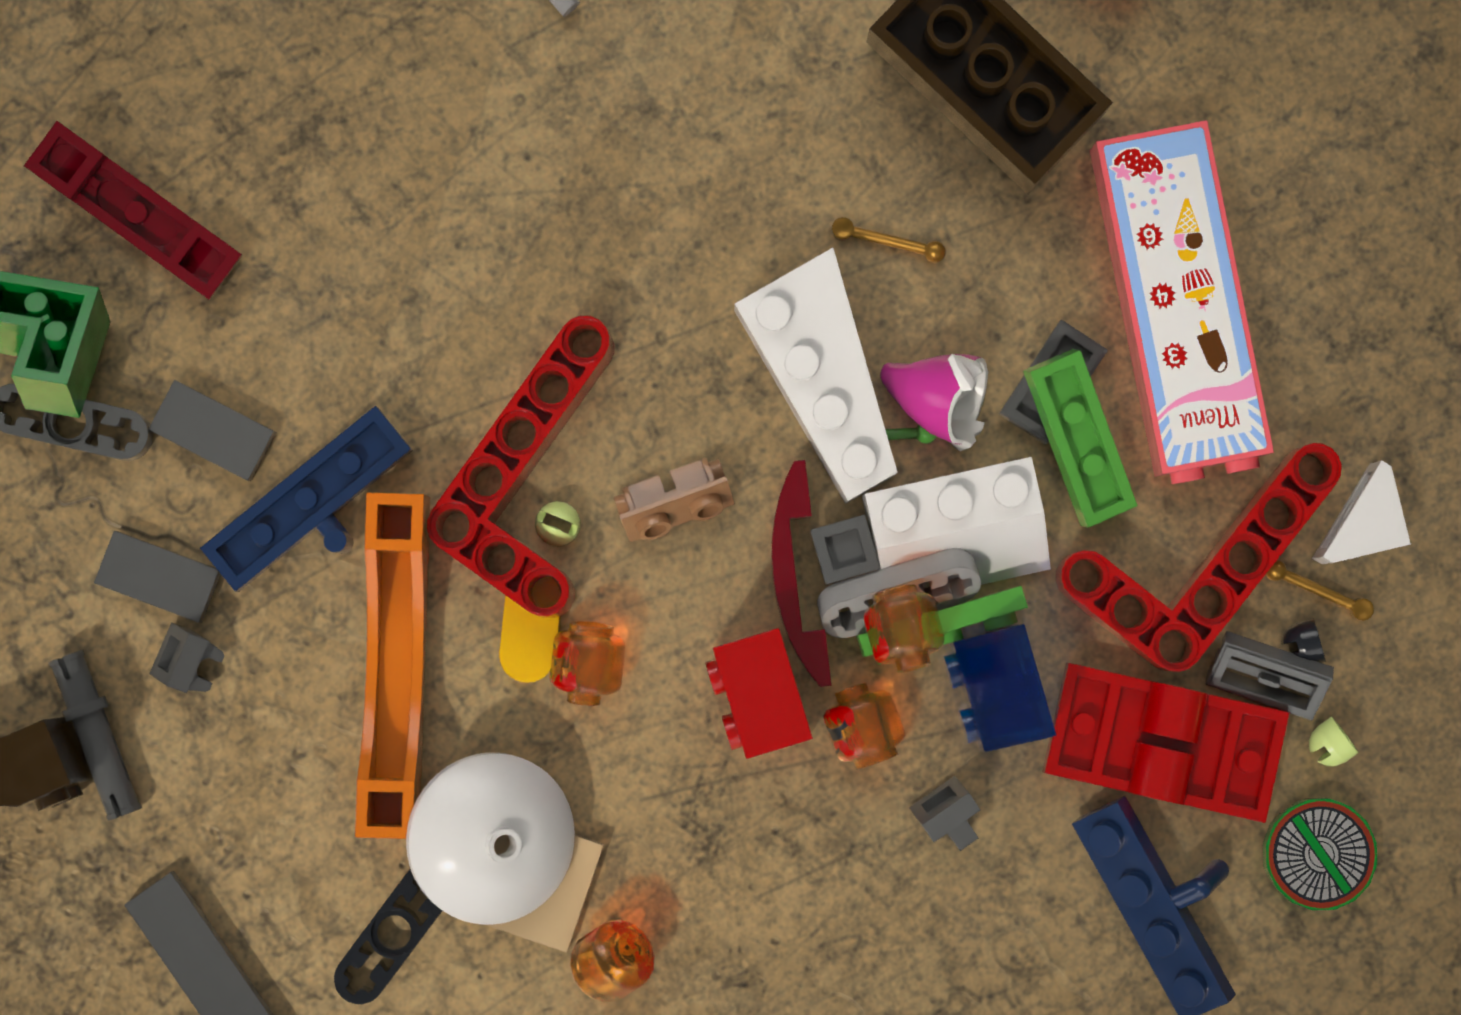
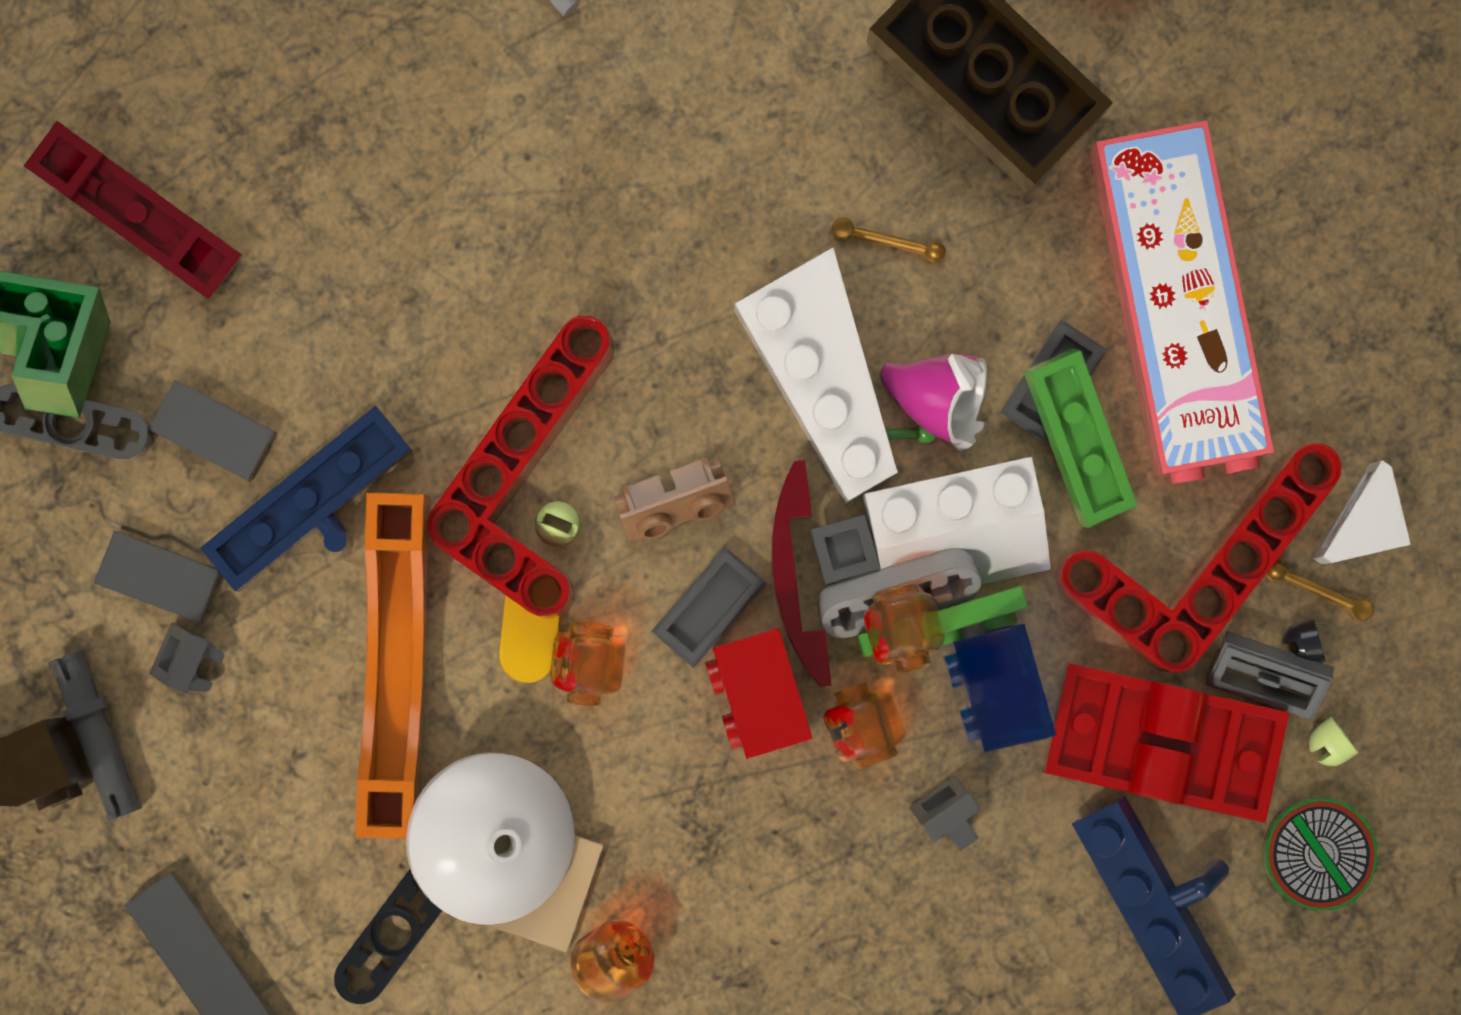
(709, 607): none -> dark grey tile

